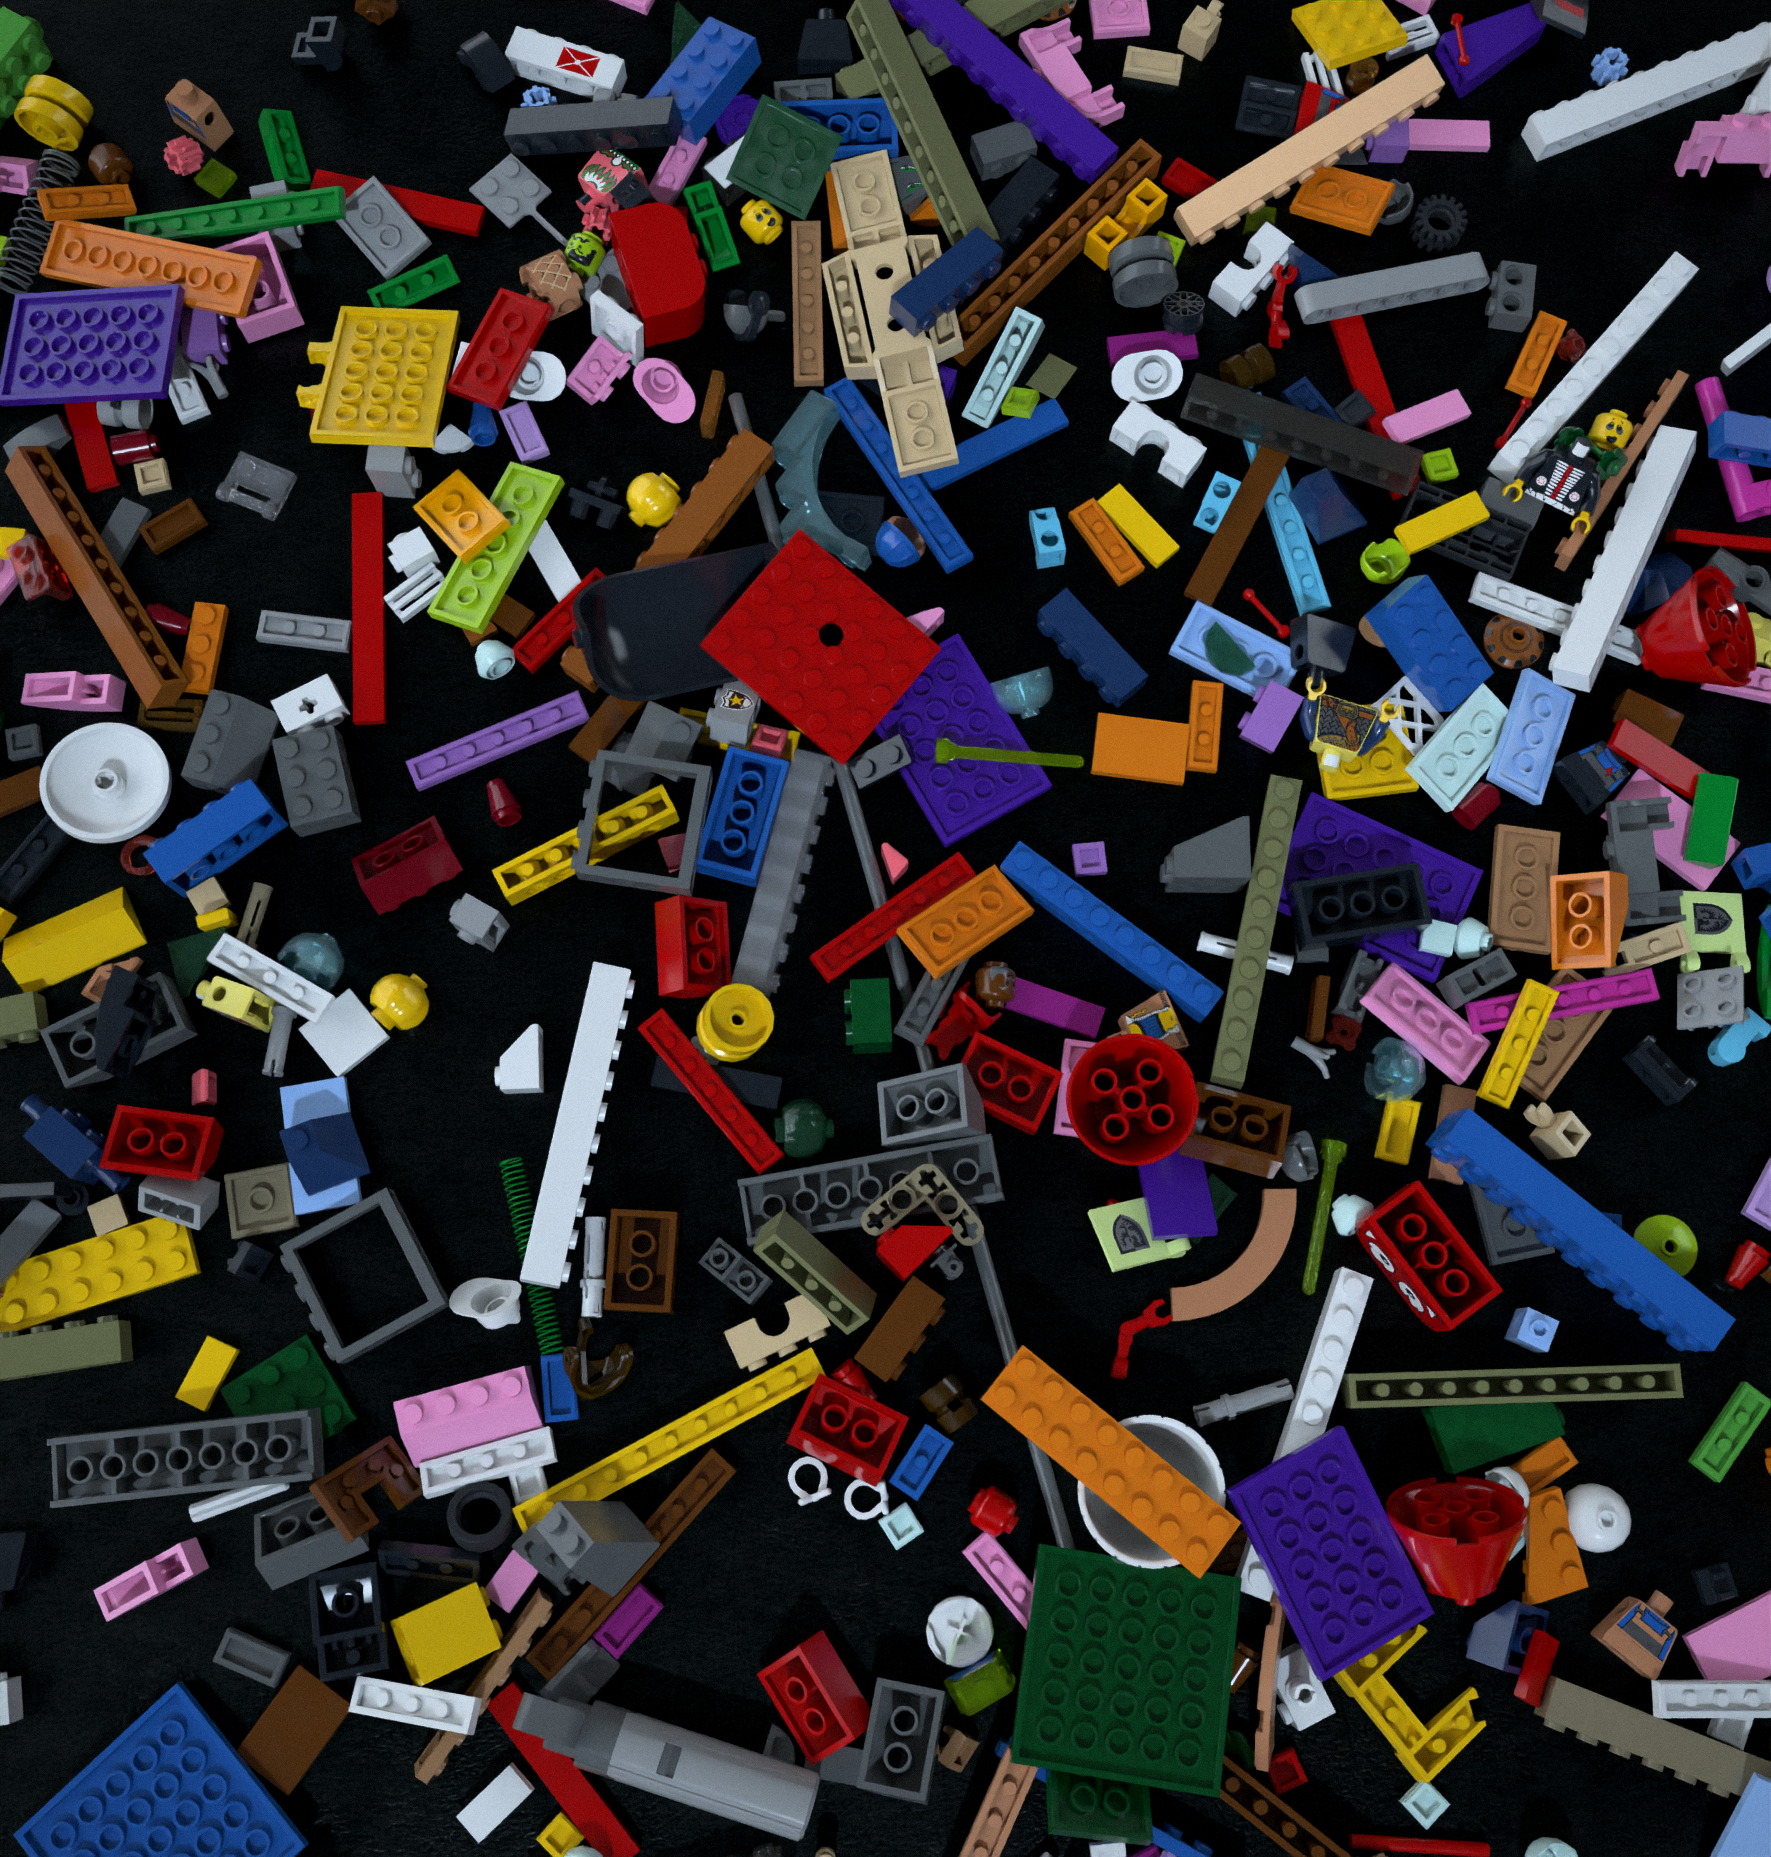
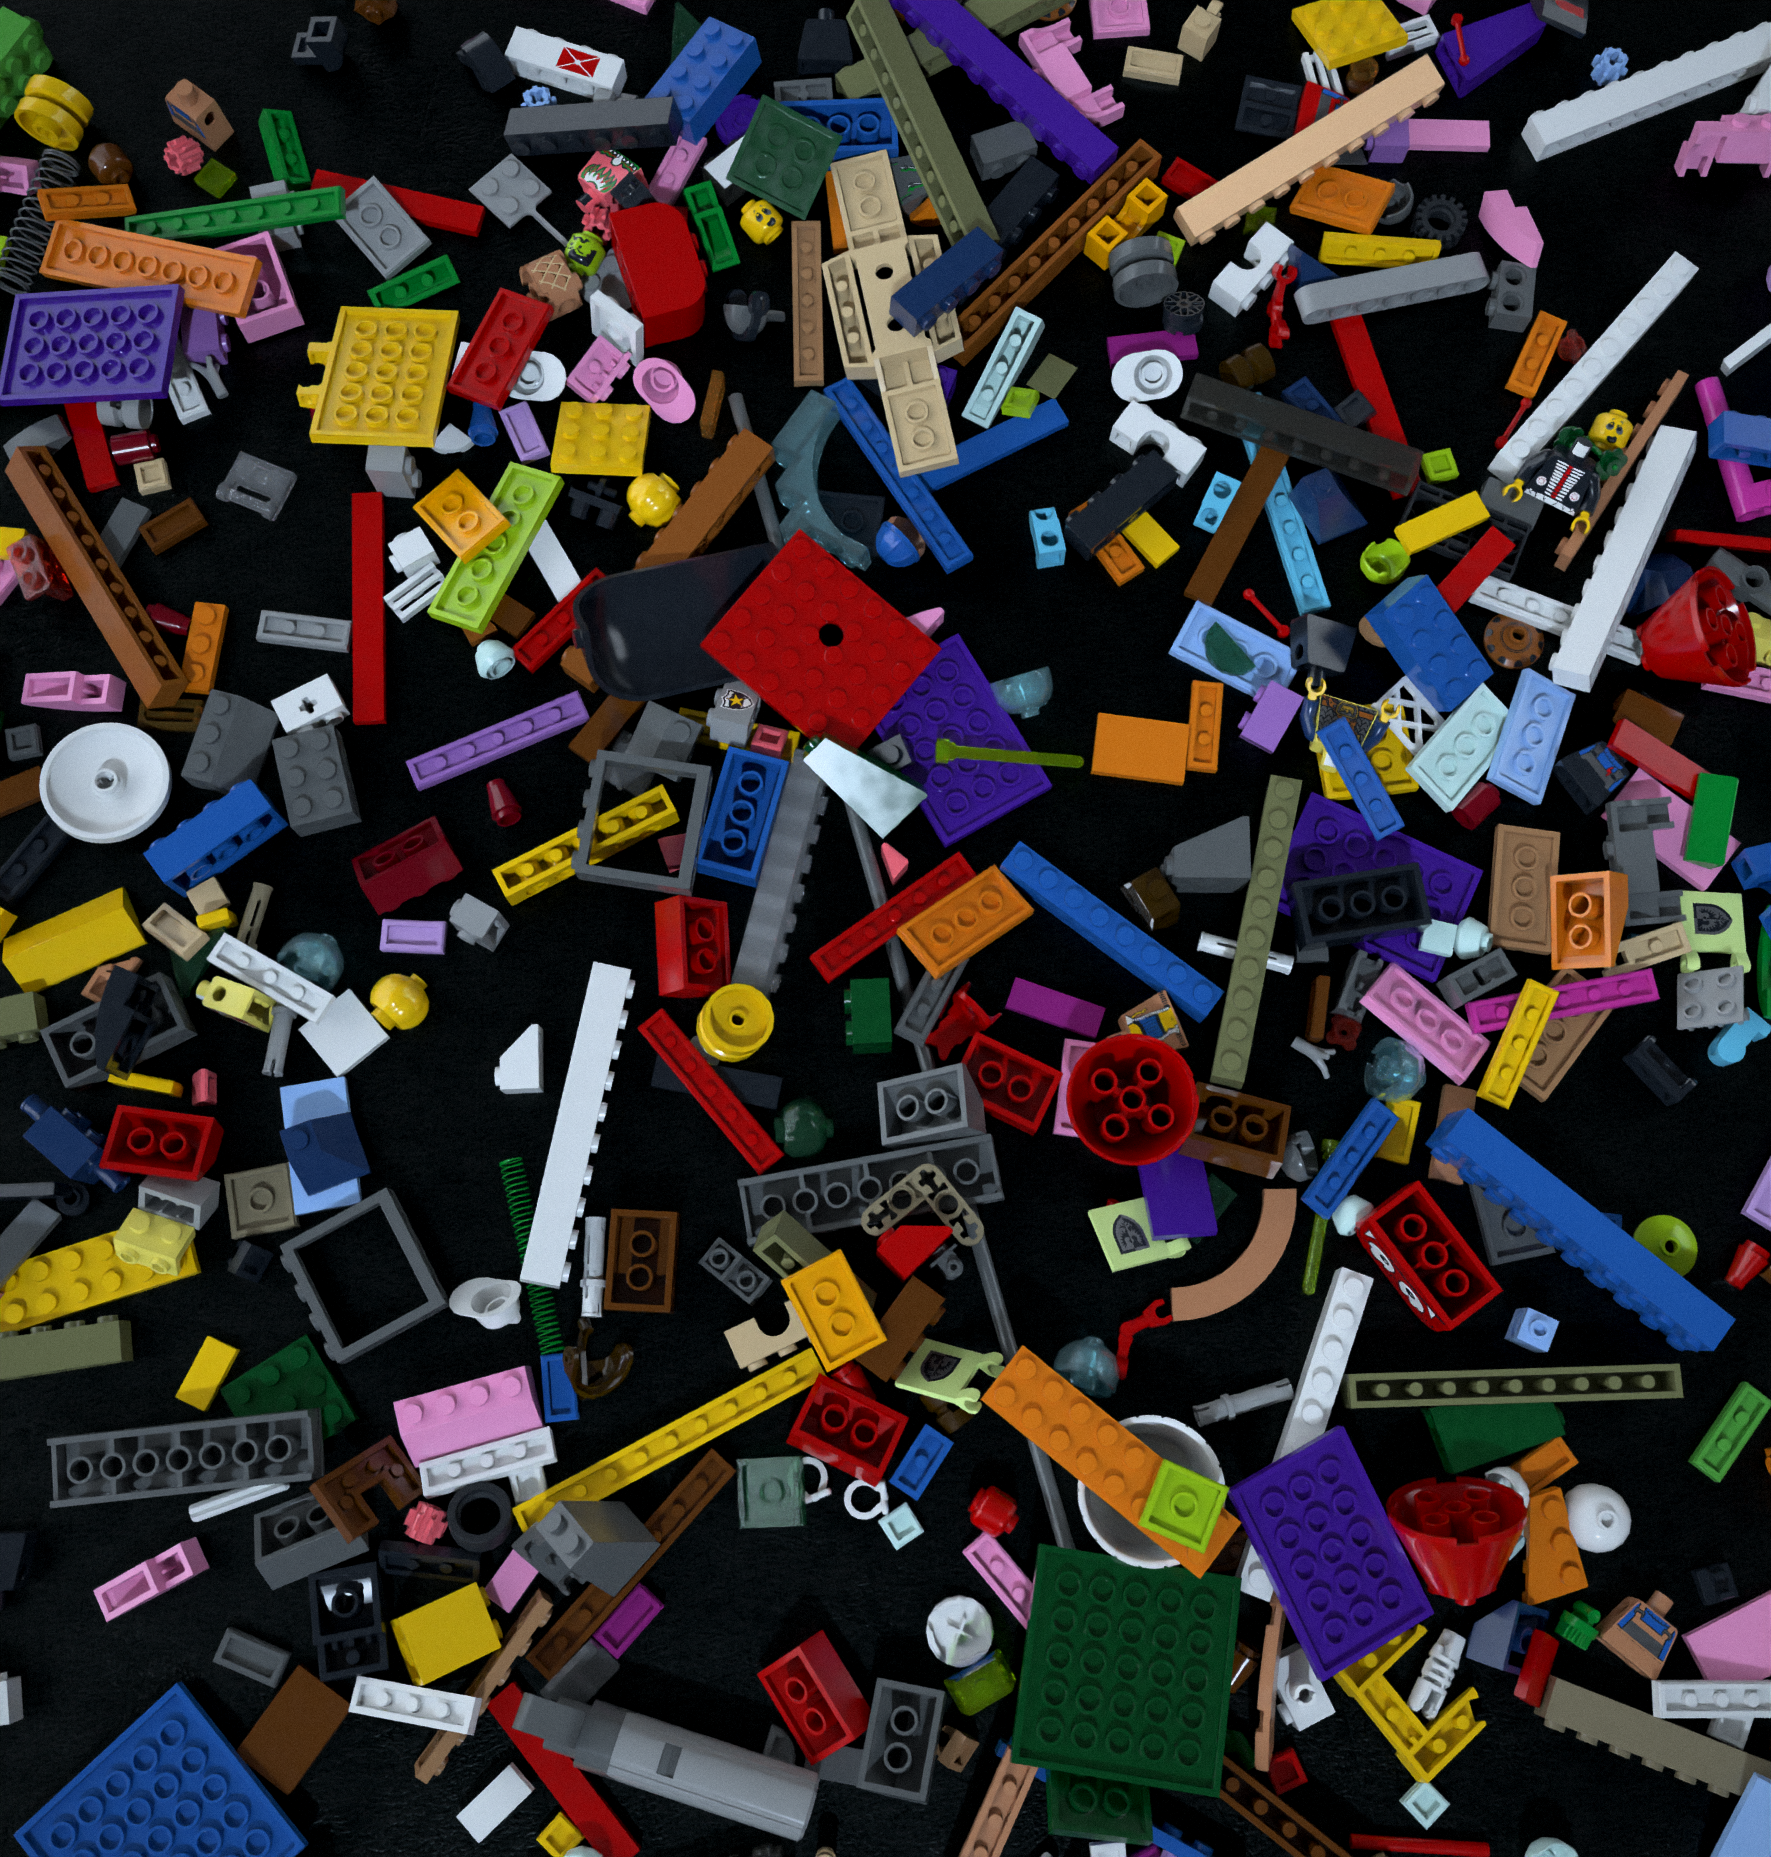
(109, 1215): tan tile -> none
(126, 853): clear red piece -> none
(149, 1084): none -> yellow tile
(153, 1241): none -> light yellow bracket
(175, 932): none -> tan tile
(413, 936): none -> lavender tile
(426, 1522): none -> coral gear
(601, 439): none -> yellow plate
(771, 1492): none -> plate
(833, 1310): none -> light orange tile
(866, 784): none -> slope
(946, 1371): none -> yellowish green flag
(995, 985): reddish brown head -> none
(1088, 1366): none -> clear light blue cylinder
(1089, 859): medium lavender plate -> none
(1091, 648): dark blue brick -> none
(1120, 504): none -> black brick
(1152, 900): none -> dark brown torso
(1183, 1506): none -> lime tile
(1349, 1158): none -> blue tile
(1360, 778): none -> blue tile
(1376, 250): none -> yellow tile
(1426, 417): bright pink tile -> none
(1436, 1674): none -> white hinge
(1474, 568): none -> red tile
(1511, 227): none -> bright pink slope
(1556, 1134): tan brick -> none
(1578, 1625): none -> green piece

